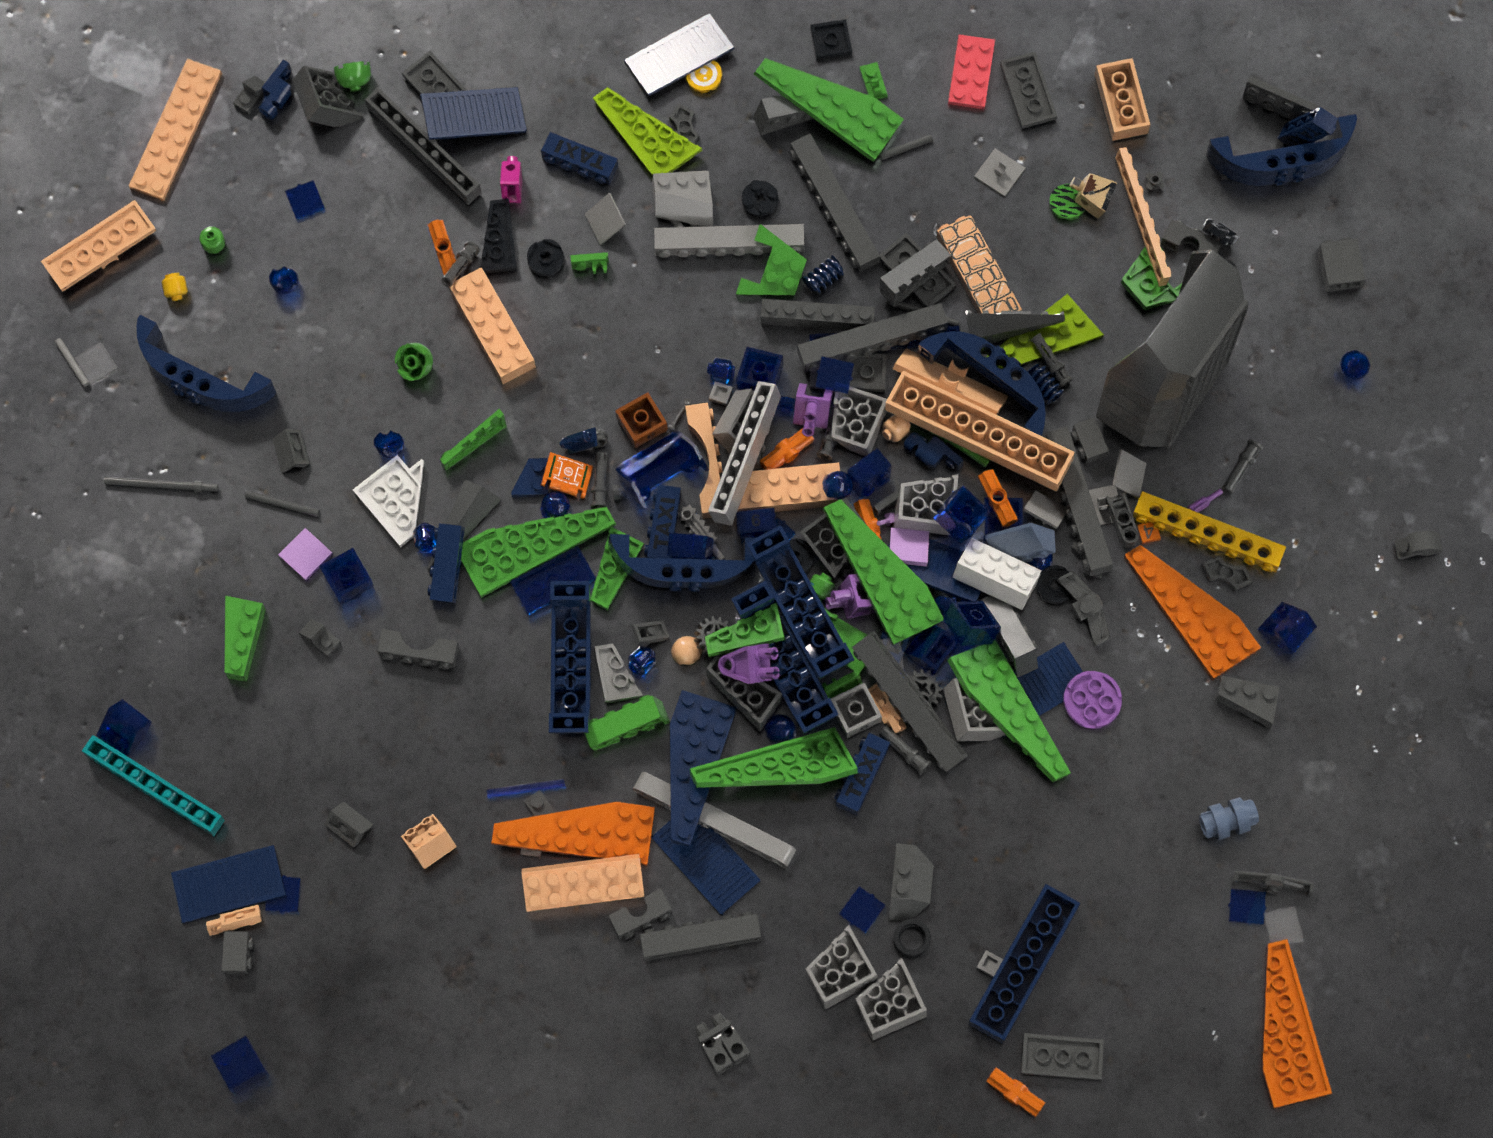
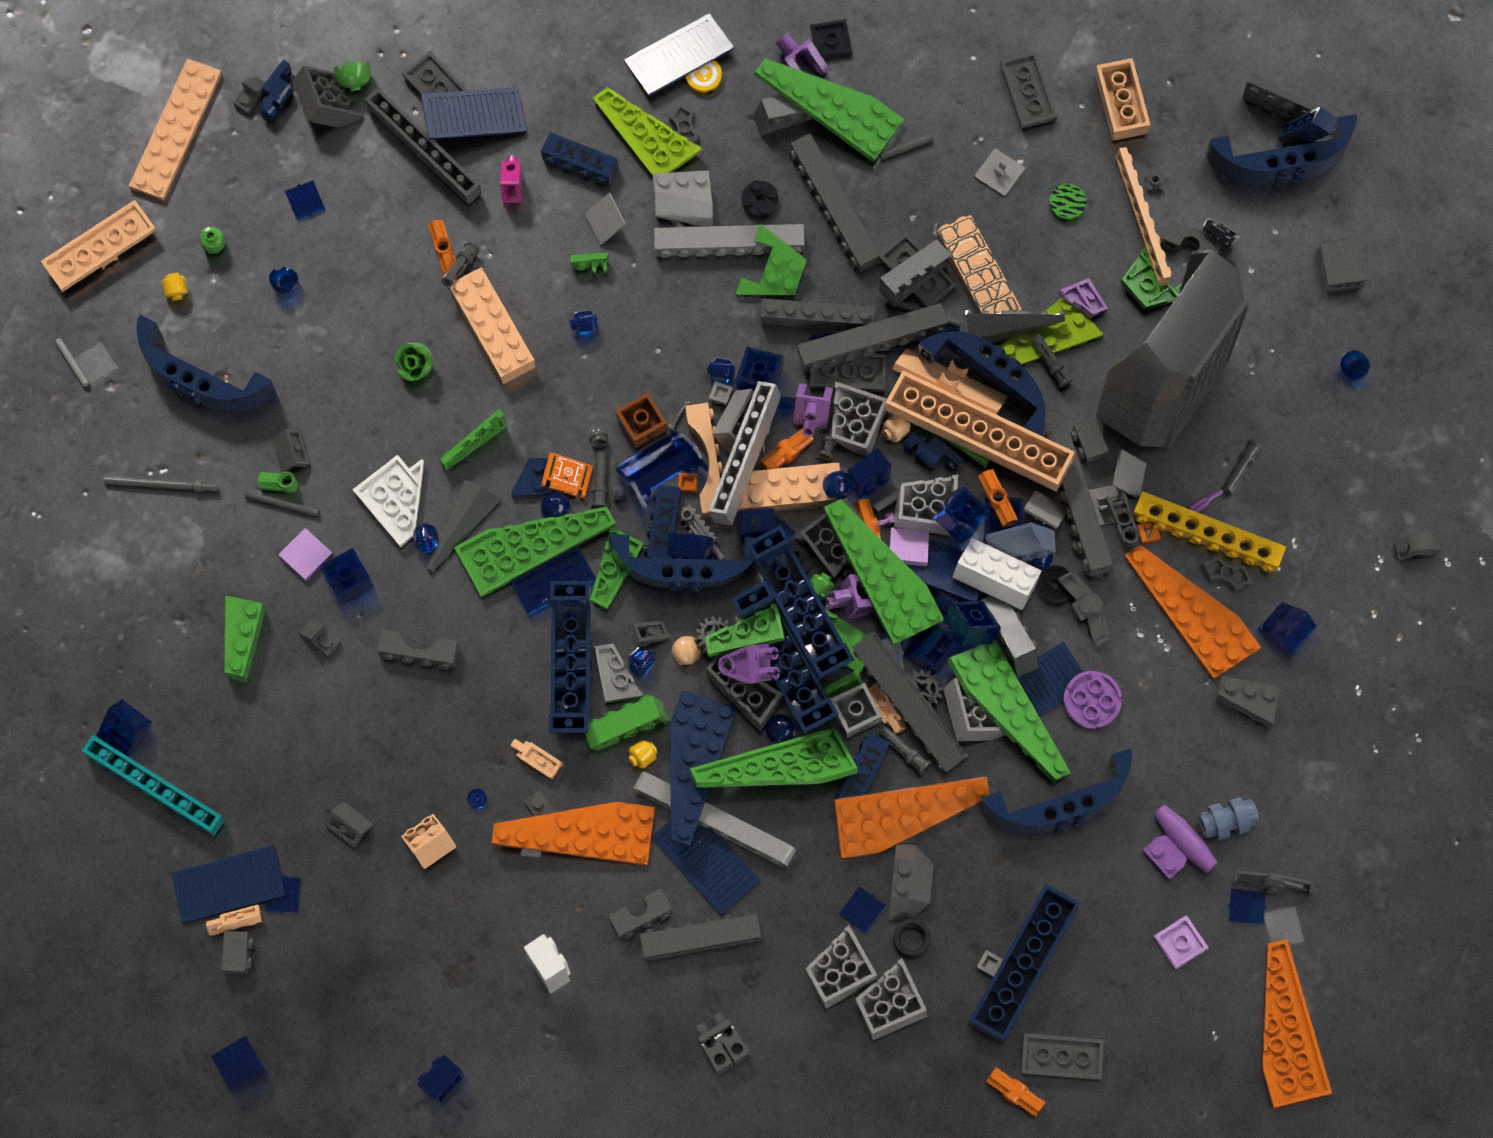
(276, 482): none -> bright green piece
(389, 444): clear blue hair -> none
(440, 1079): none -> clear blue brick
(446, 563): dark blue brick -> none
(477, 798): none -> clear blue tile
(498, 248): black wing -> none
(525, 787): clear blue bar -> none
(537, 758): none -> light nougat hinge
(548, 963): none -> white brick
(549, 267): black plate -> none
(580, 441): dark blue hinge -> none
(582, 882): light nougat brick -> none
(584, 323): none -> clear blue head
(642, 754): none -> yellow head
(688, 482): none -> orange tile
(806, 50): none -> medium lavender piece
(823, 274): dark blue piece -> none
(834, 375): clear blue piece -> none
(873, 81): bright green plate -> none
(886, 818): none -> orange wing
(971, 71): coral plate -> none
(1033, 818): none -> dark blue slope
(1045, 385): dark blue piece -> none
(1085, 298): none -> medium lavender wing
(1093, 193): tan torso -> none
(1178, 845): none -> medium lavender plate
(1180, 942): none -> lavender tile

